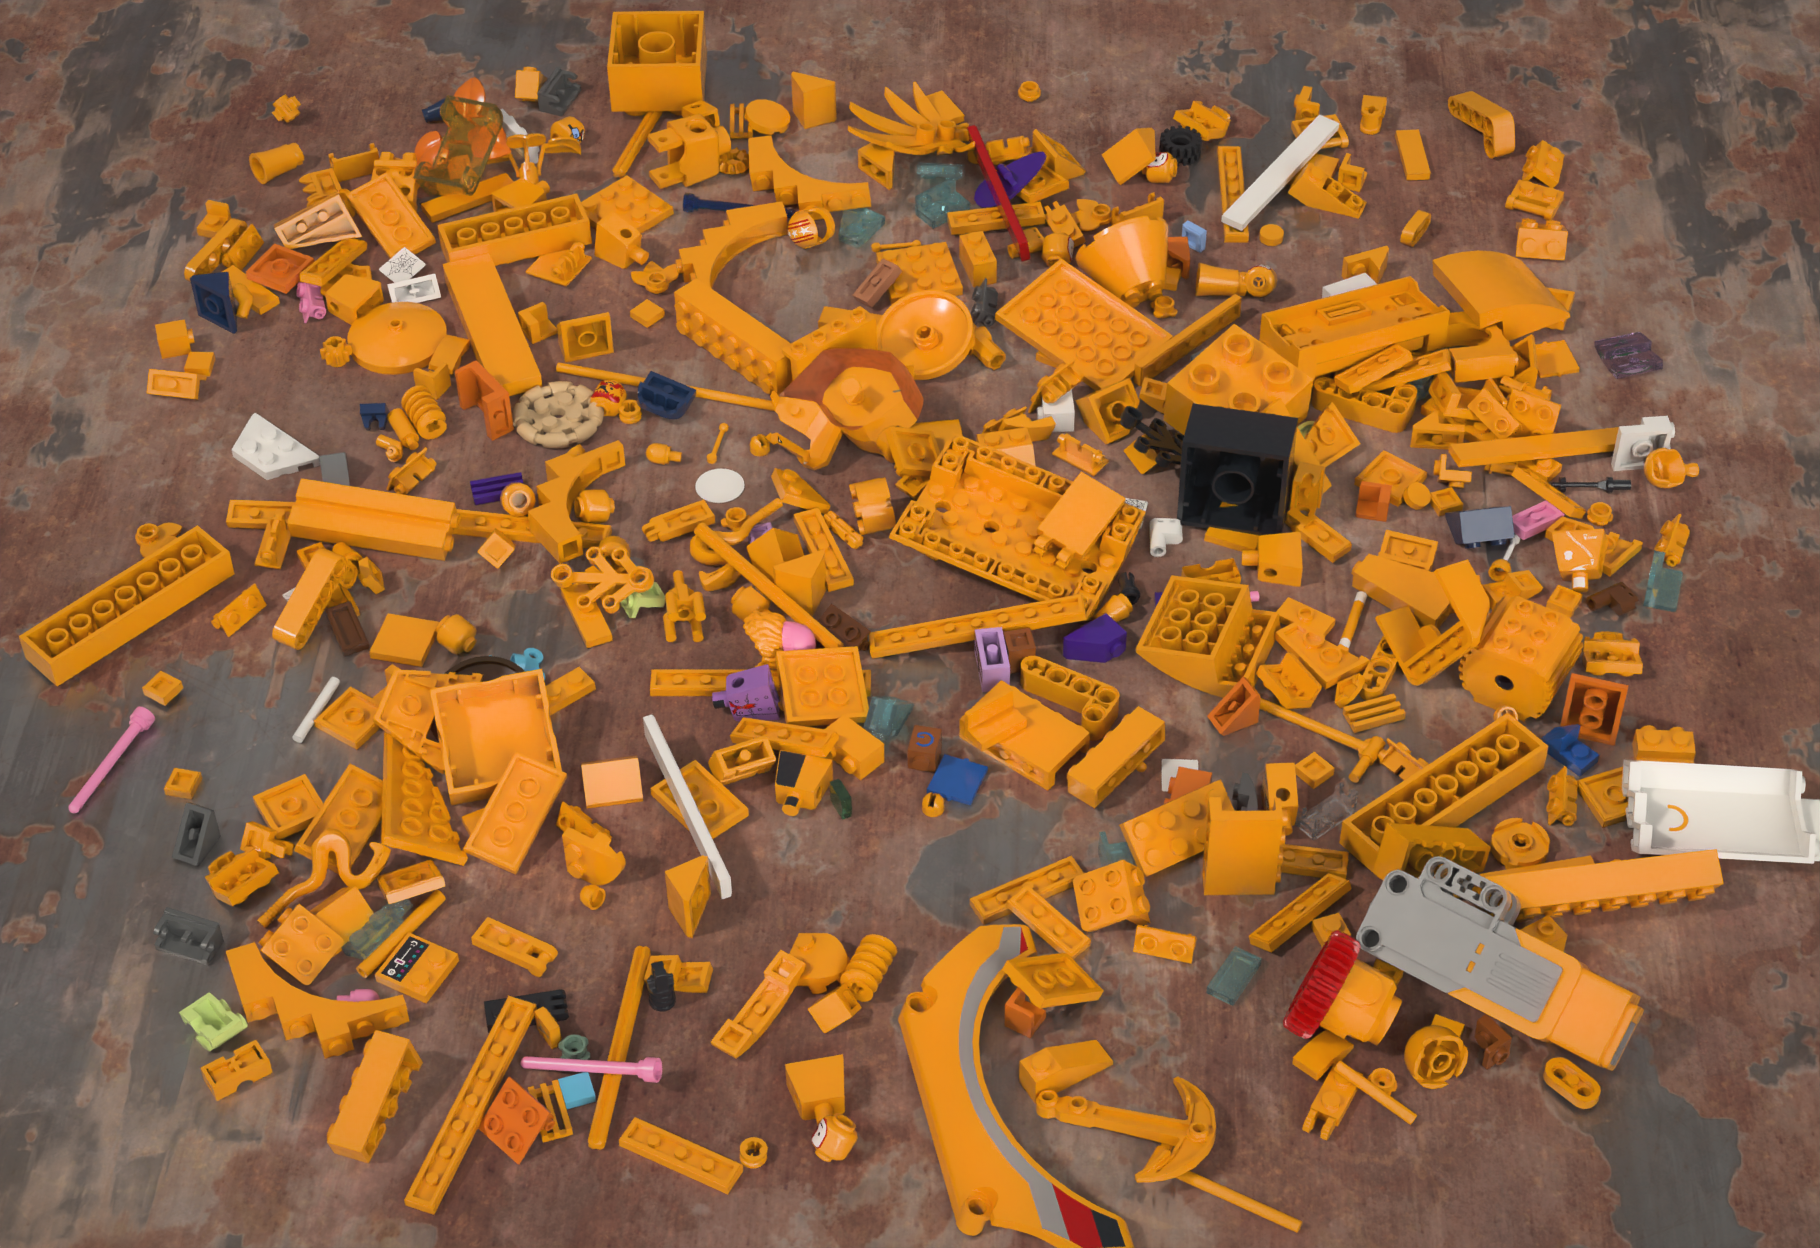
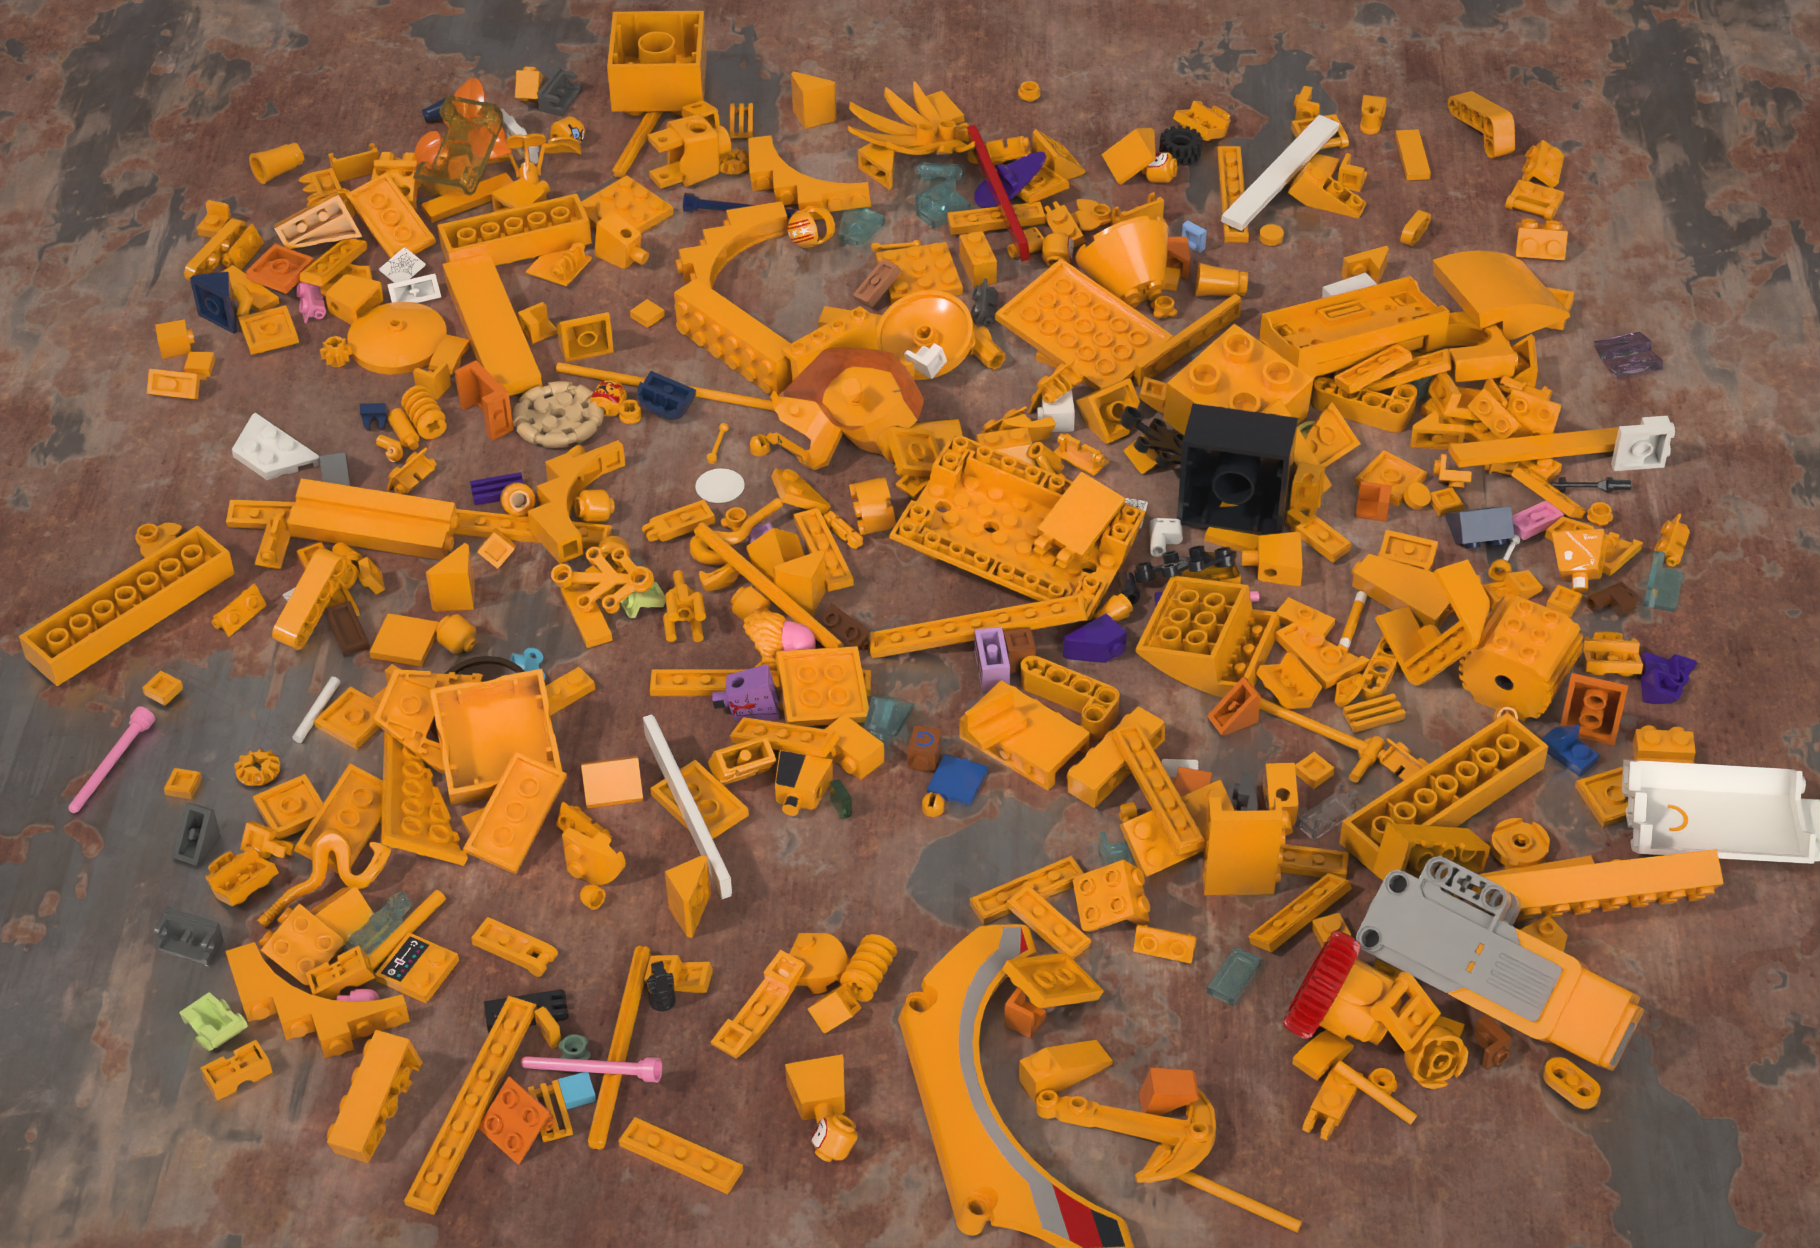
(250, 775): none -> light orange gear
(268, 330): none -> light orange plate
(286, 108): light orange gear -> none
(343, 973): none -> light orange piece
(410, 881): light orange tile -> none
(452, 582): none -> light orange slope
(654, 277): light orange plate -> none
(662, 454): light orange cylinder -> none
(753, 1161): light orange bush -> none
(767, 116): light orange tile -> none
(927, 360): none -> white panel
(1046, 458): none -> light orange plant
(1127, 812): none -> light orange hand
(1158, 789): none -> light orange tile
(1167, 1090): none -> orange slope
(1196, 562): none -> black plant
(1268, 277): light orange head -> none
(1413, 1018): none -> light orange plate
(1555, 359): light orange piece -> none
(1561, 798): light orange hinge -> none
(1664, 678): none -> dark purple slope
(1666, 468): light orange hair -> none

